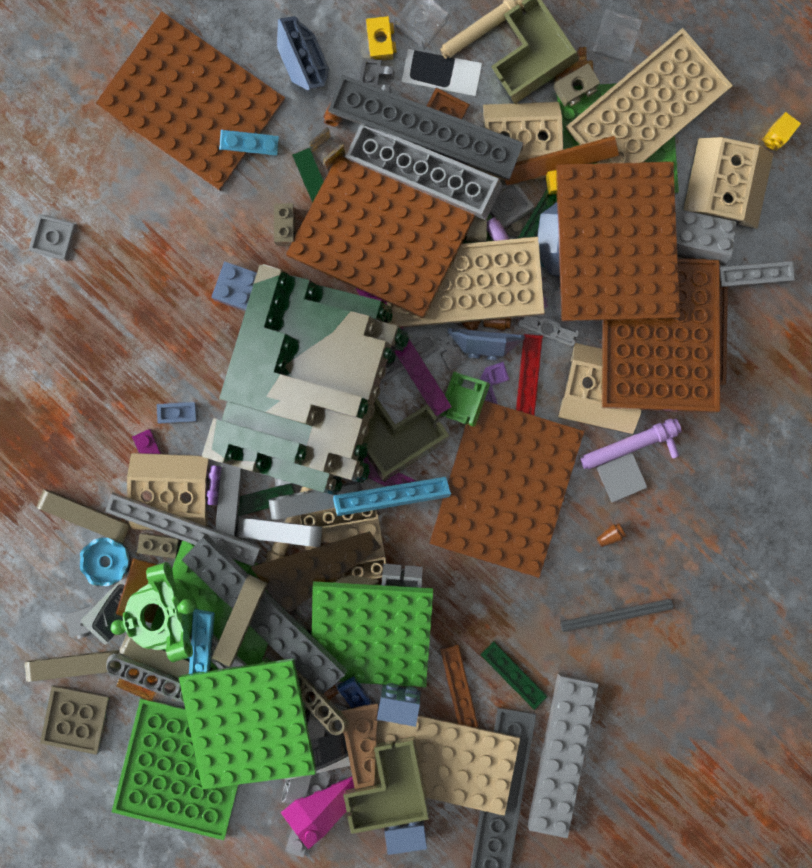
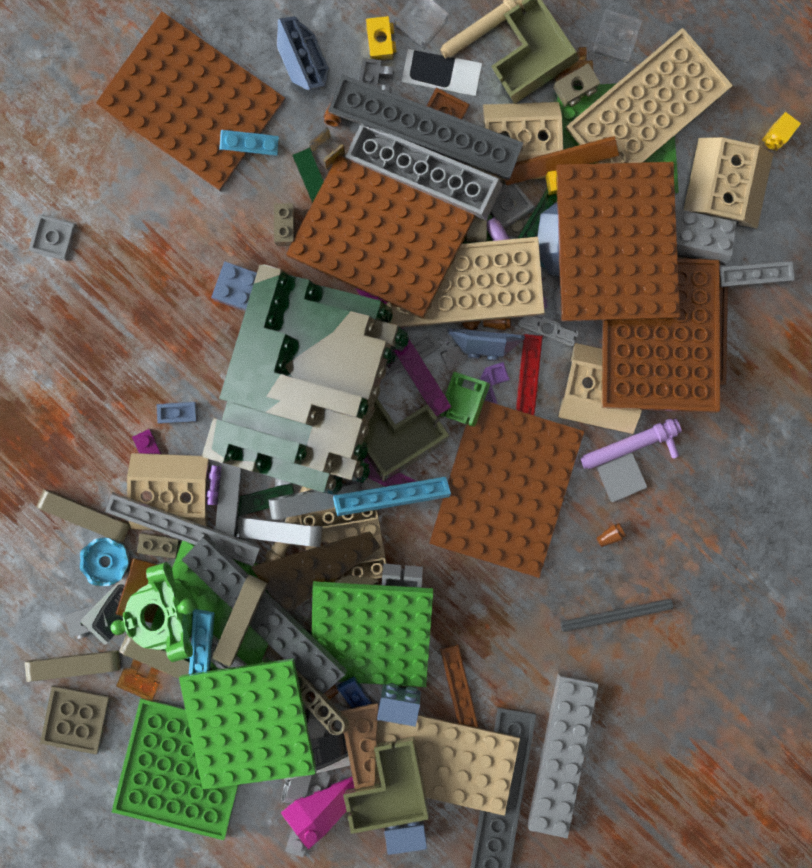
(141, 678): light grey beam -> none
(513, 675): dark green tile -> none

